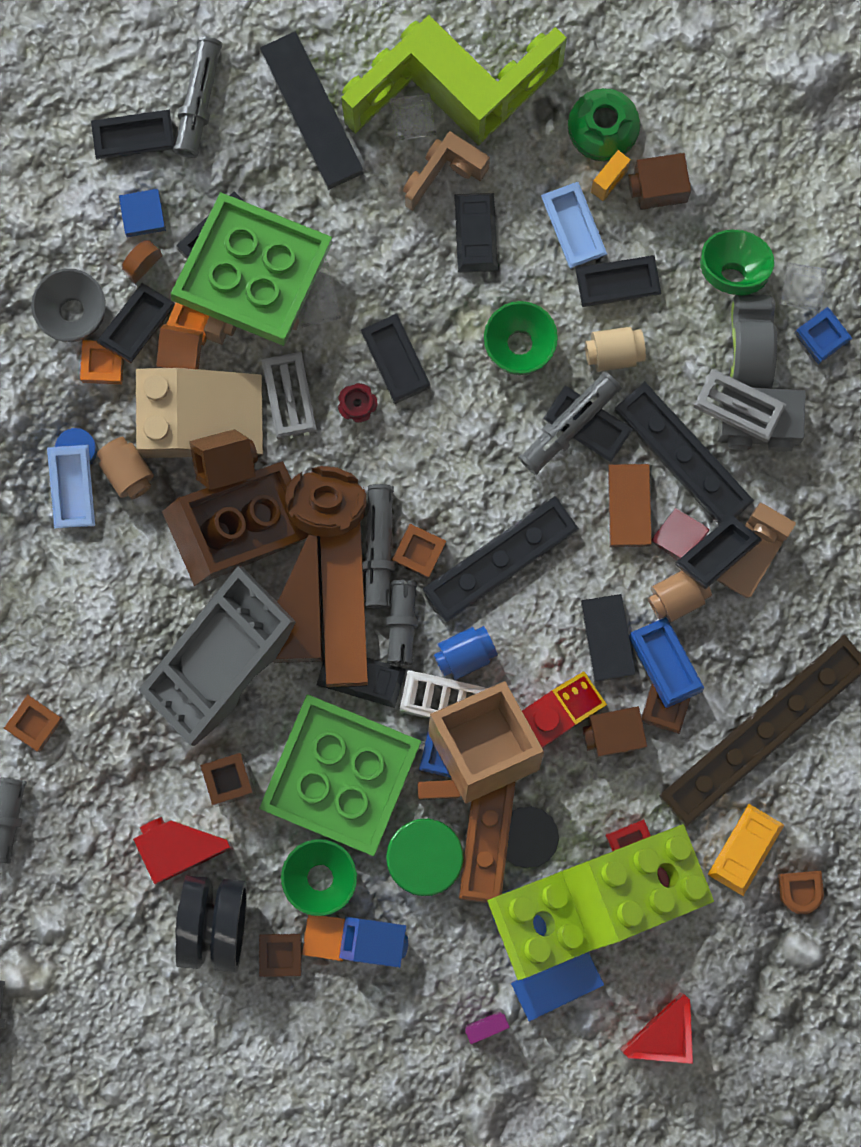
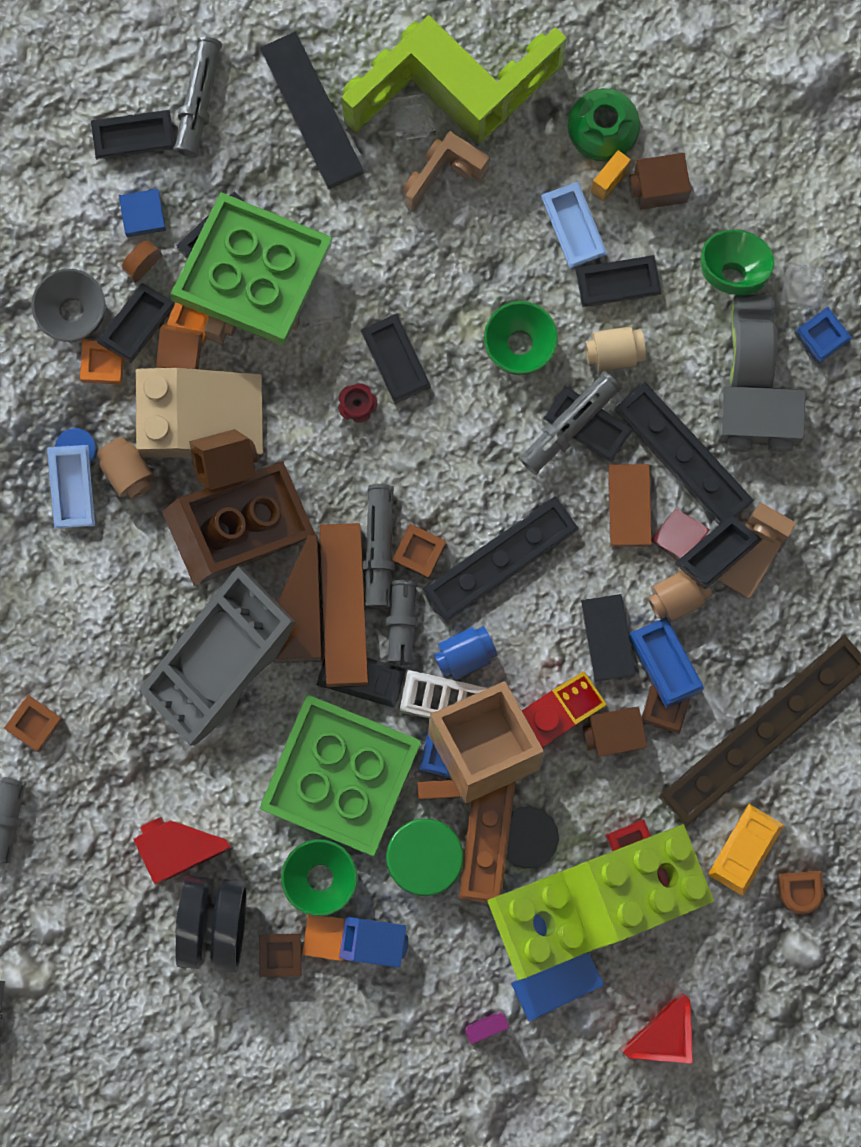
(228, 780): reddish brown brick -> none
(295, 429): light grey tile -> none
(325, 501): reddish brown tile -> none
(476, 232): black tile -> none
(732, 419): light grey tile -> none

